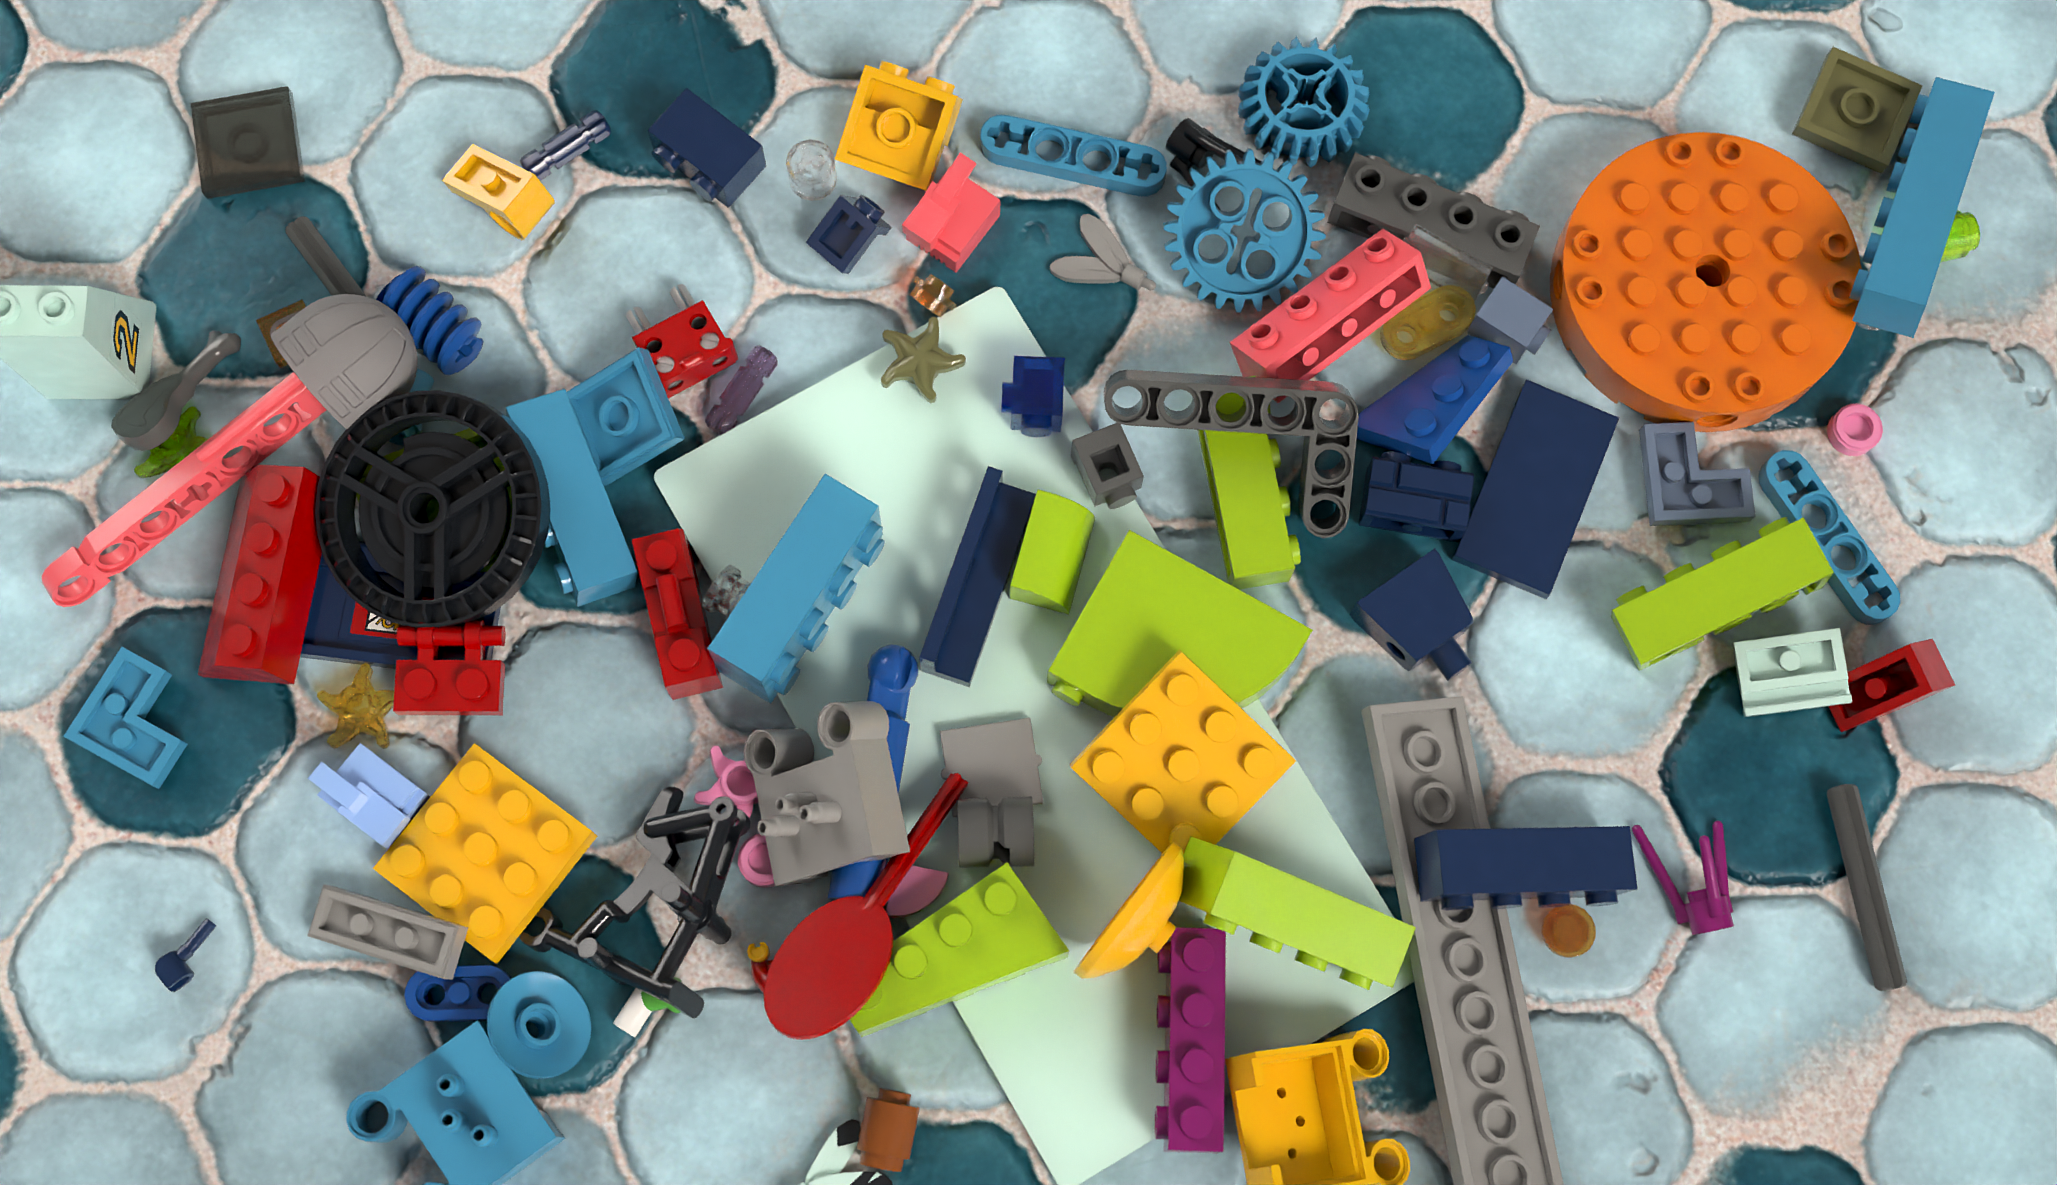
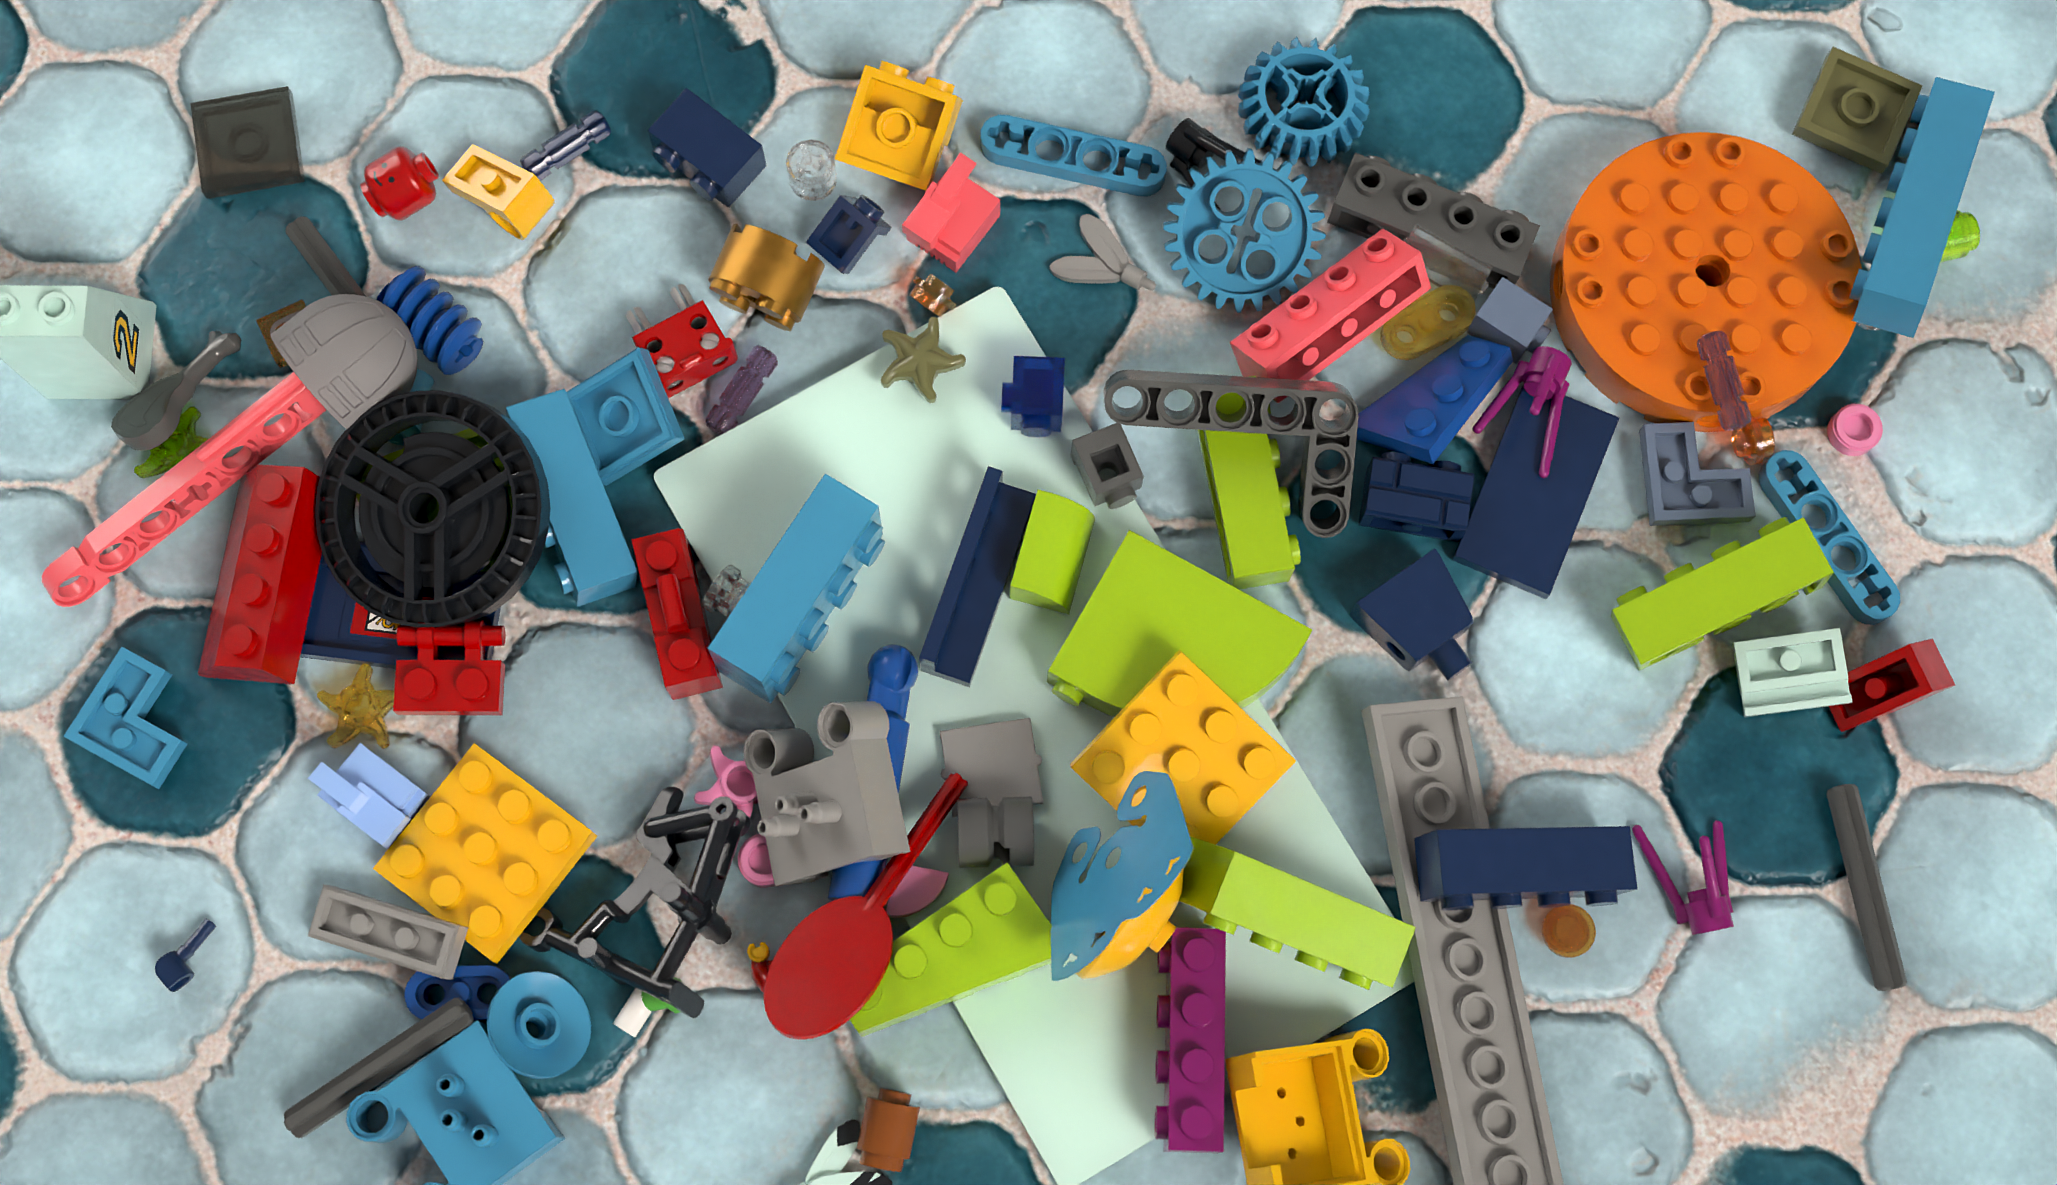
(378, 1067): none -> dark grey axle
(399, 183): none -> red head
(766, 274): none -> pearl gold brick
(1112, 894): none -> dark azure piece
(1543, 380): none -> magenta plant
(1724, 380): none -> axle
(1754, 441): none -> clear orange plate

